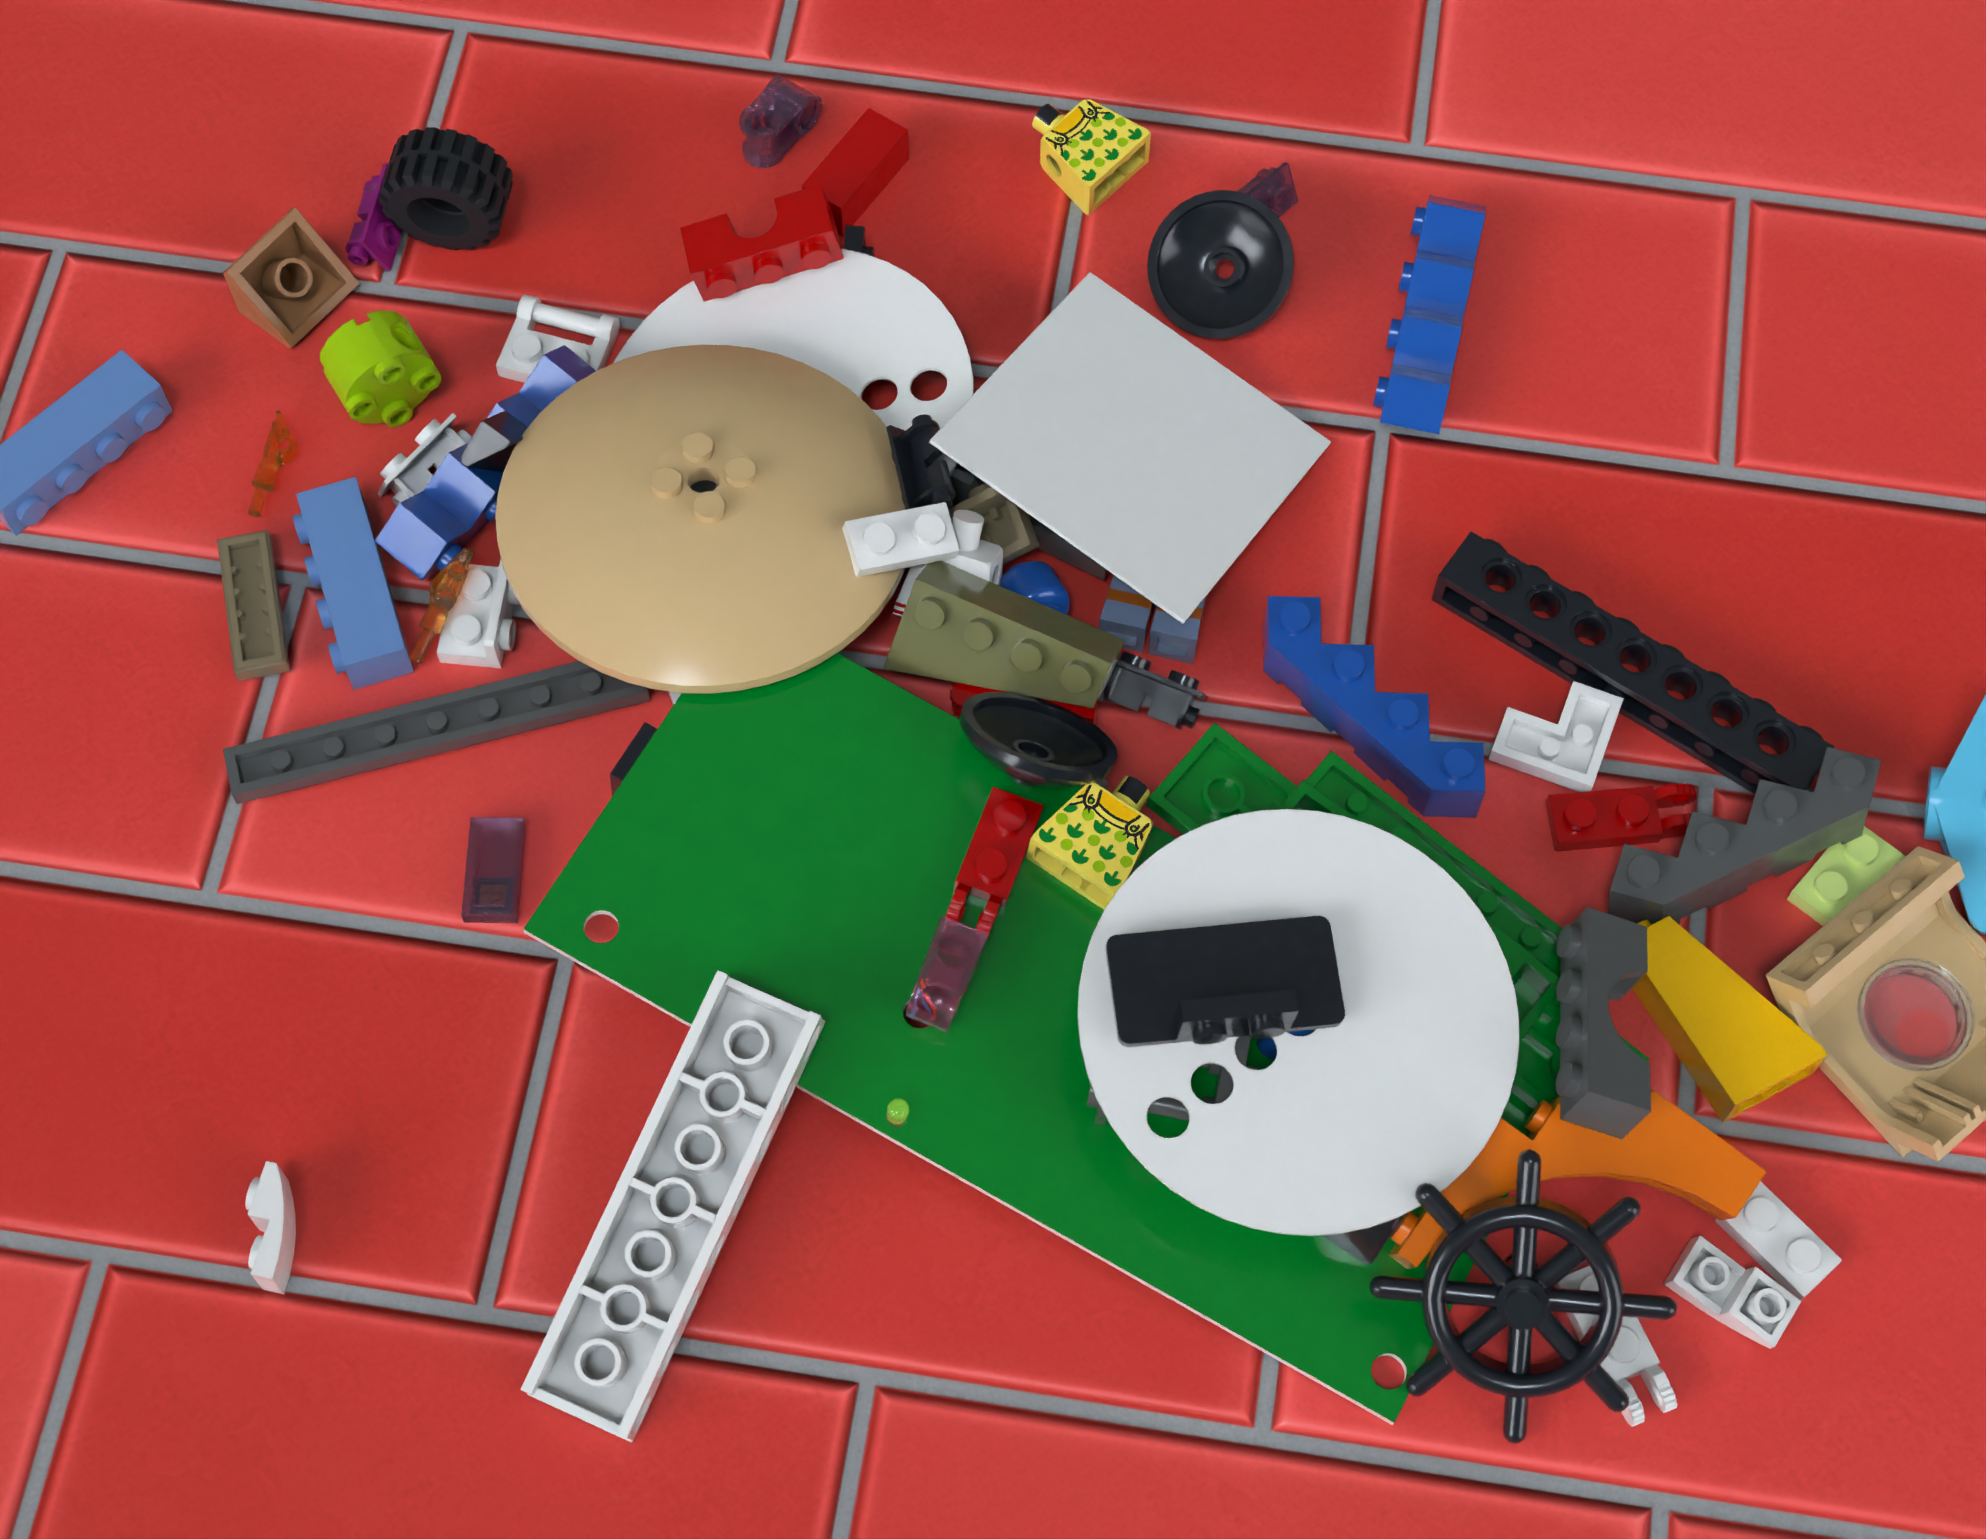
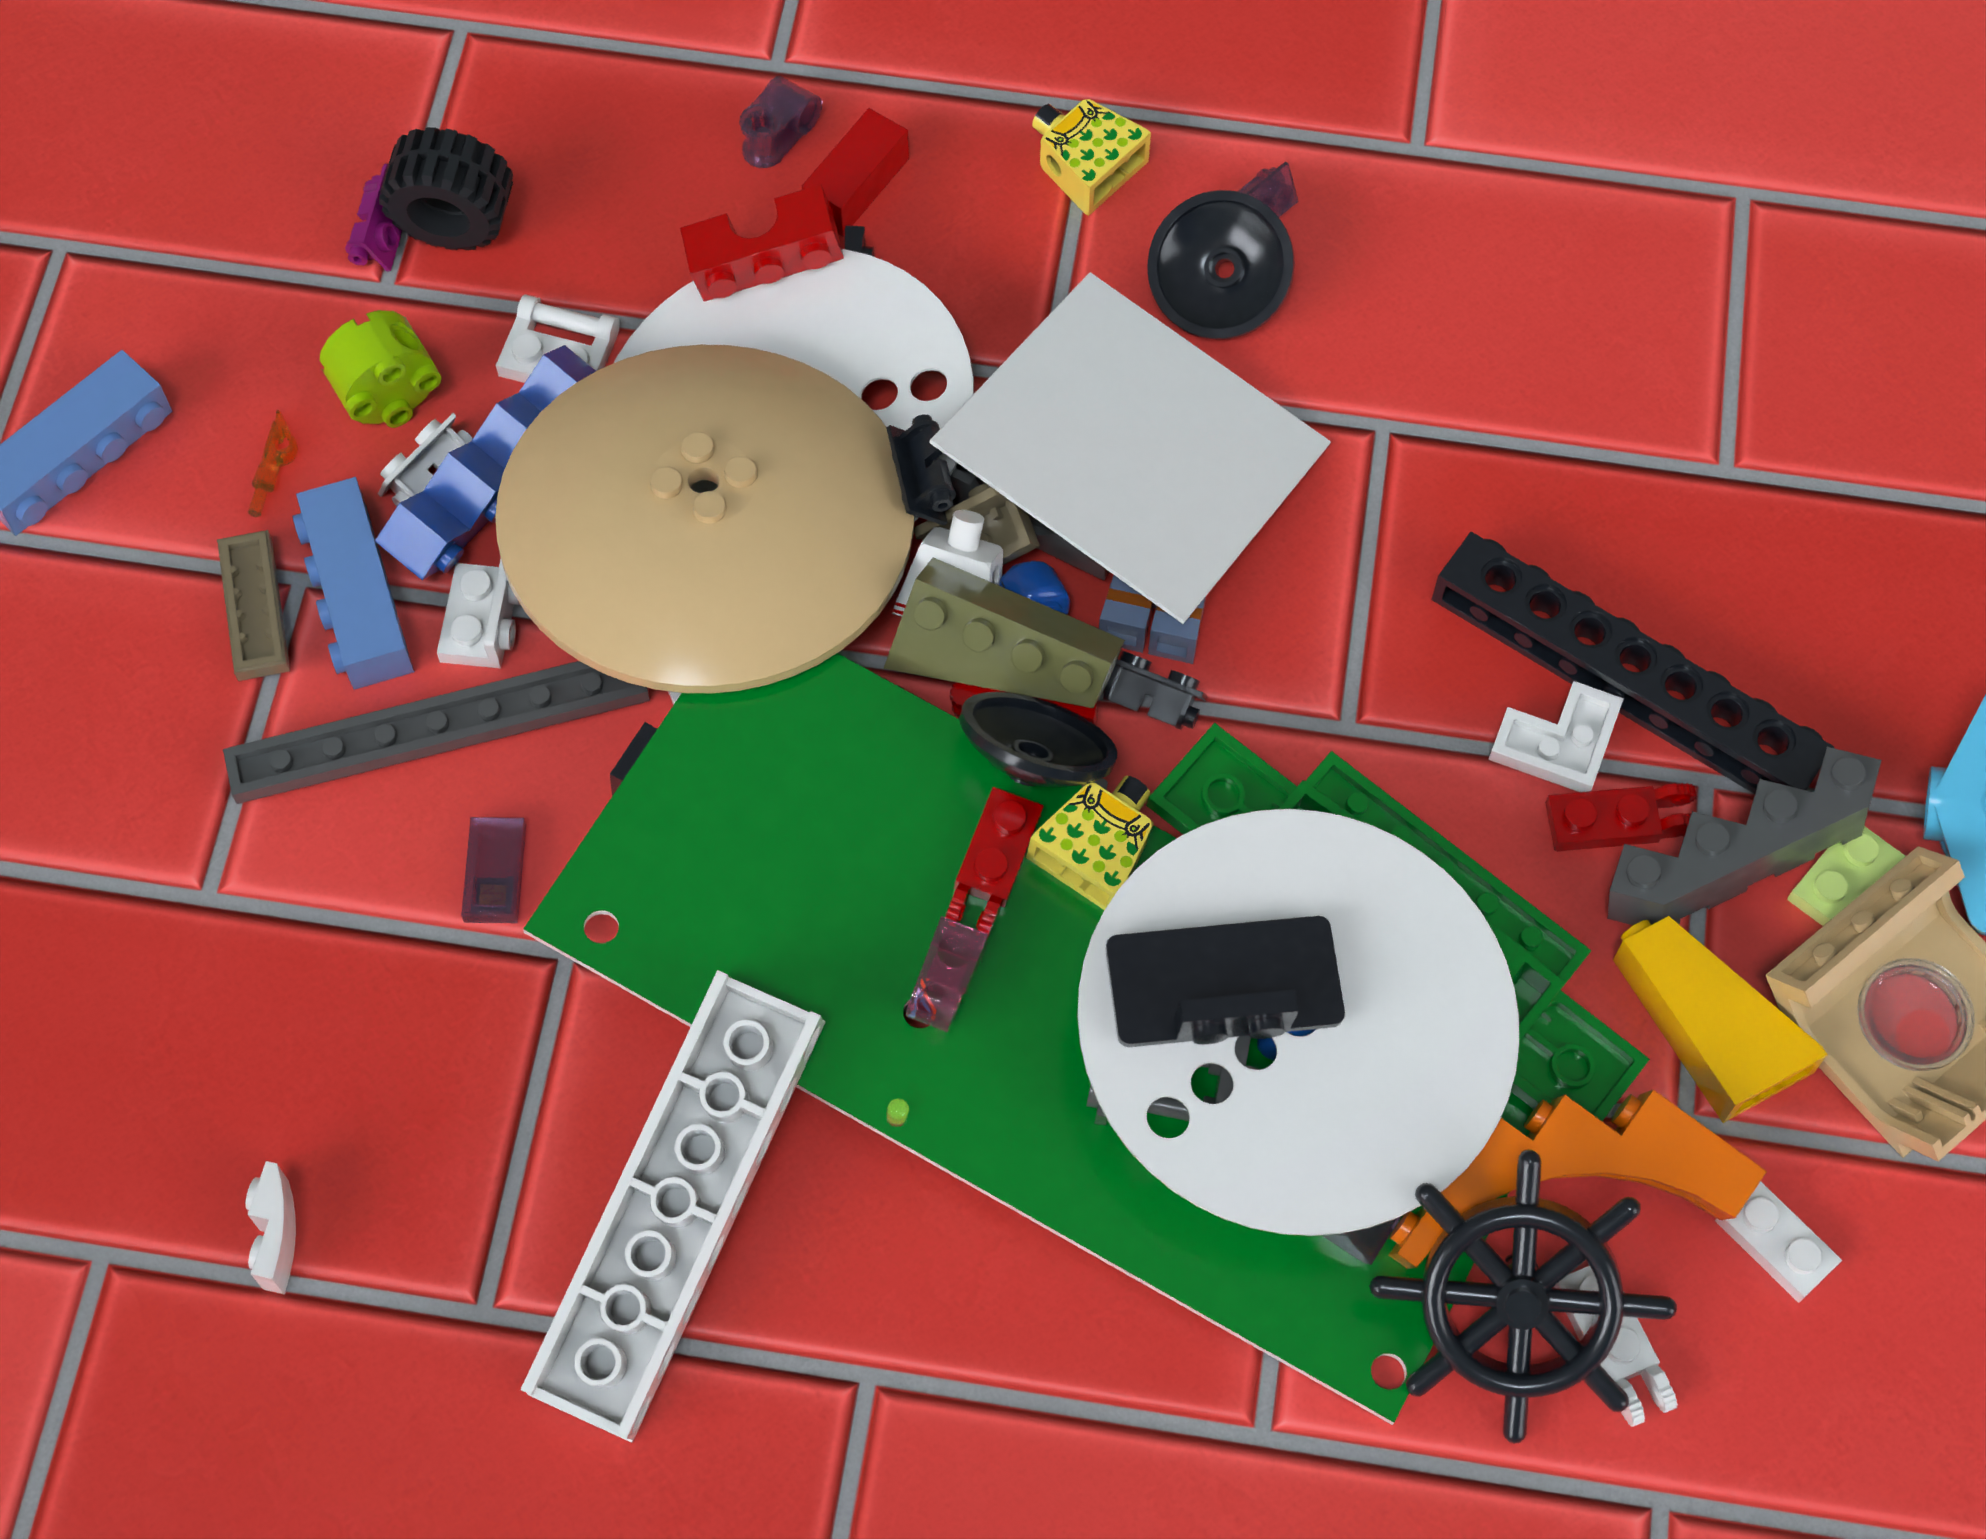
(288, 279): medium nougat slope -> none
(443, 595): clear orange hand -> none
(493, 442): black slope -> none
(900, 539): white plate -> none
(1383, 727): blue brick -> none
(1432, 314): blue brick -> none
(1599, 1076): dark grey arch -> none
(1732, 1295): white slope -> none

